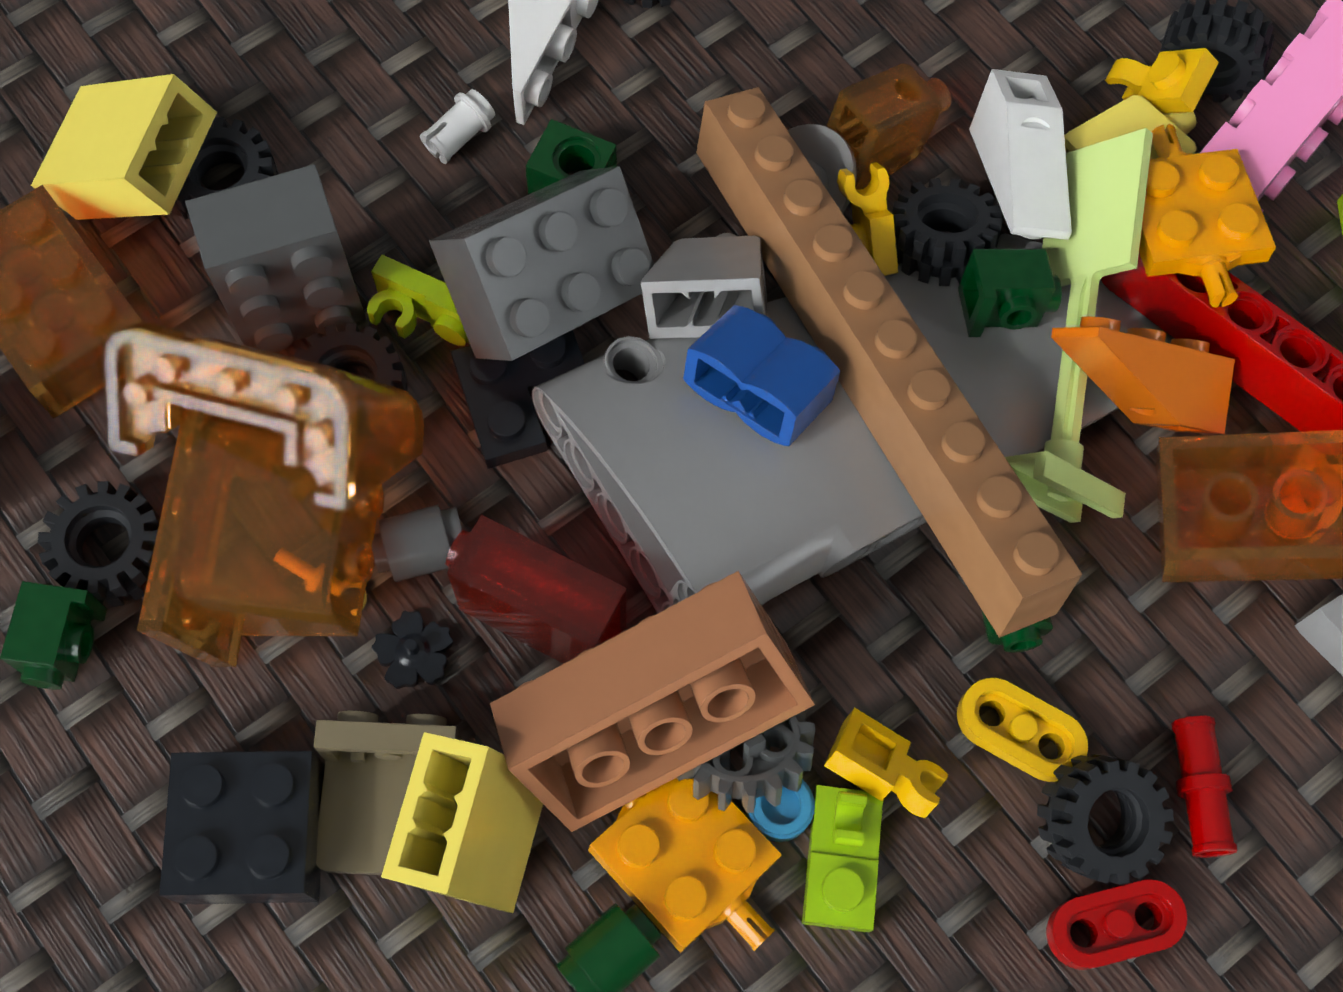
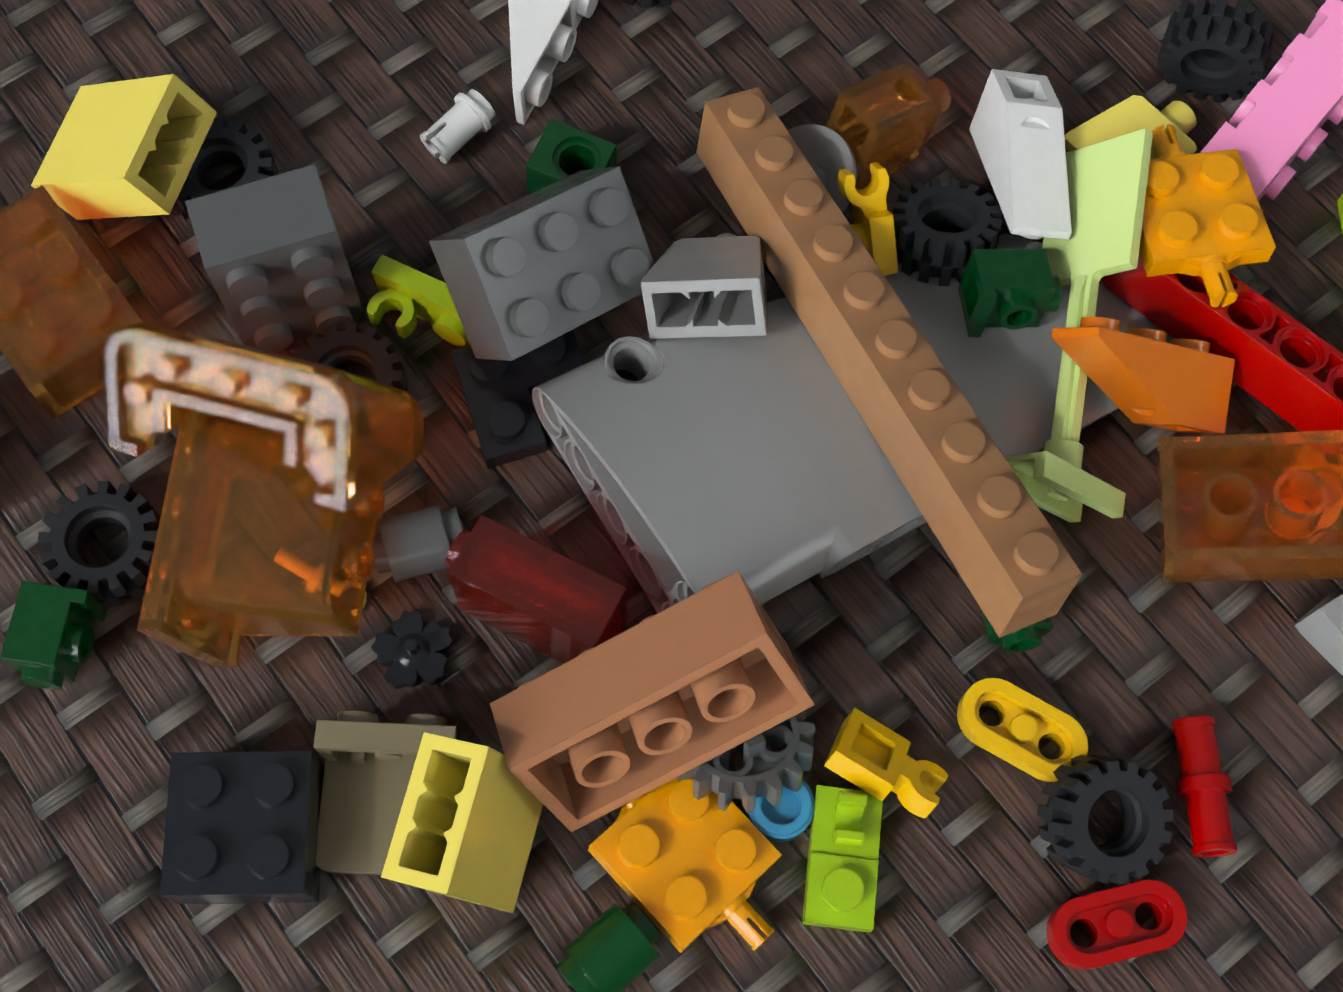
(761, 374): blue brick -> none
(1172, 81): yellow plate -> none

